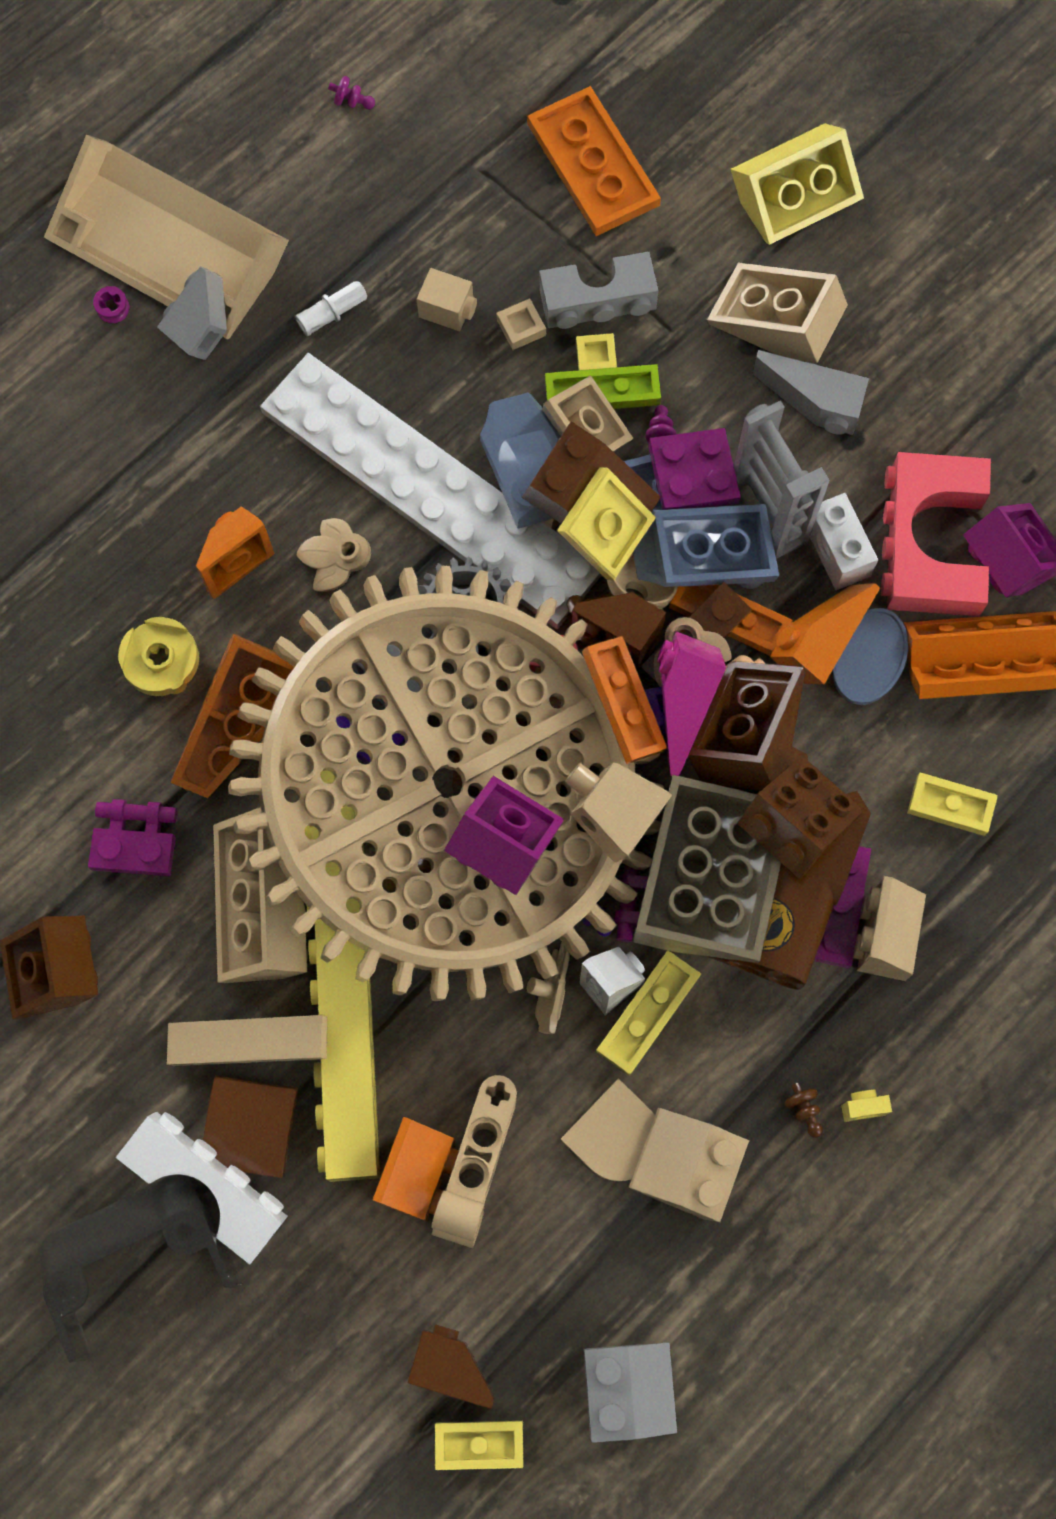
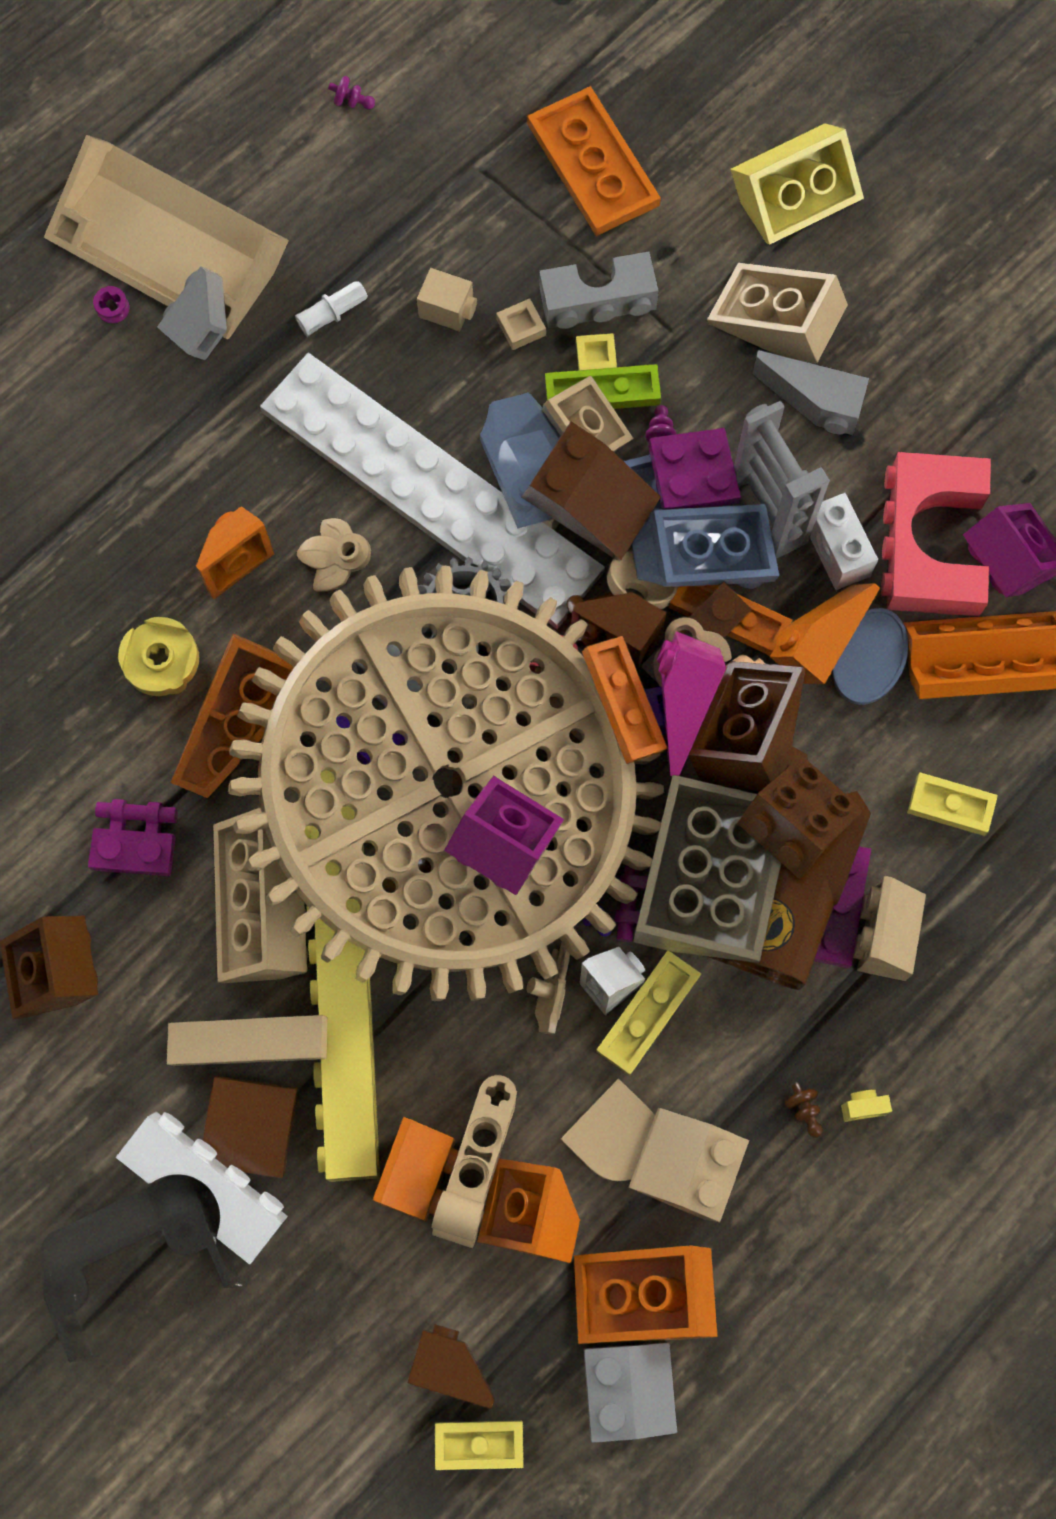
(530, 1211): none -> orange slope
(606, 523): light yellow tile -> none
(616, 807): tan torso -> none
(645, 1295): none -> orange slope

